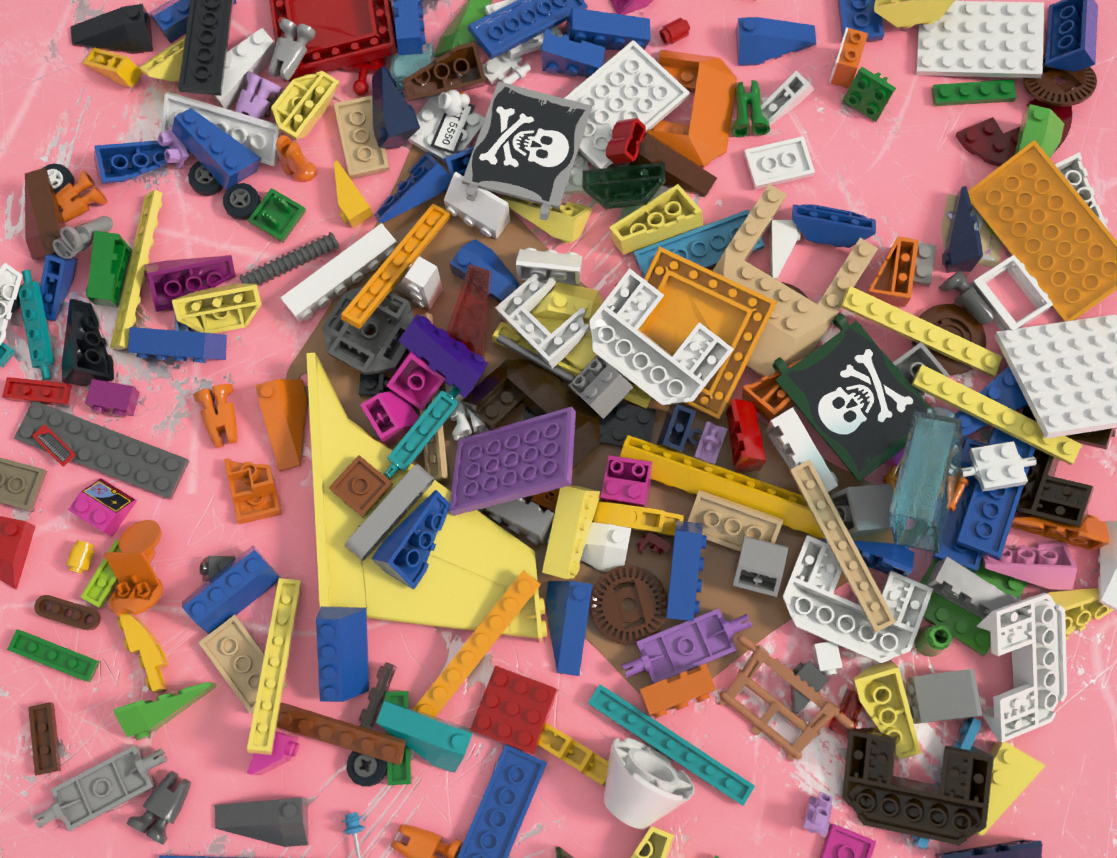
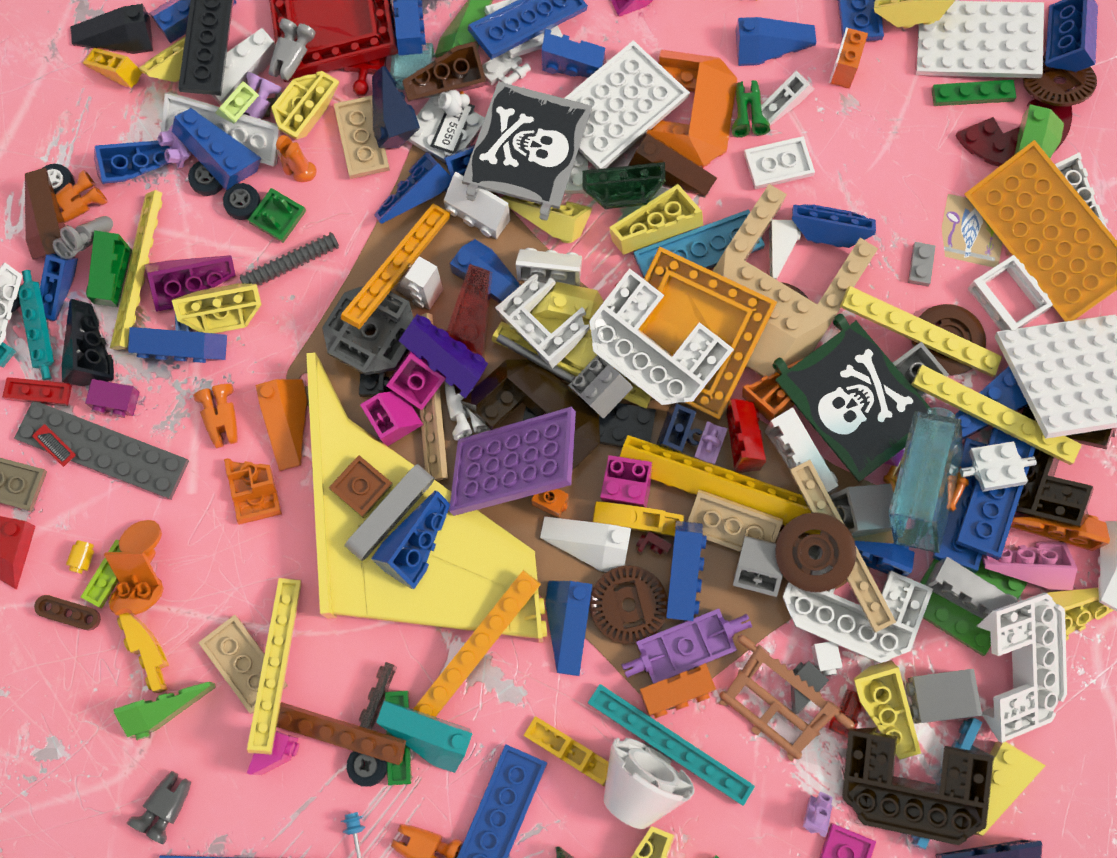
(44, 739): reddish brown plate -> none
(53, 655): green plate -> none
(101, 788): light grey plate -> none
(103, 506): dark pink slope -> none
(214, 564): dark grey bracket -> none
(230, 590): blue slope -> none
(237, 103): none -> yellowish green slope
(271, 821): dark grey wedge -> none
(340, 273): white brick -> none
(342, 653): blue slope -> none
(350, 201): yellow slope -> none
(422, 431): teal plate -> none
(514, 709): red plate -> none
(523, 518): light grey wedge -> none
(570, 530): light yellow wedge -> none
(607, 29): blue wedge -> none
(625, 140): red brick -> none
(674, 31): red brick -> none
(837, 549): none -> reddish brown piece
(869, 93): green plate -> none
(895, 277): orange wedge -> none
(926, 642): bright green plant -> none
(963, 243): dark blue wedge -> none
(968, 298): dark grey piece -> none

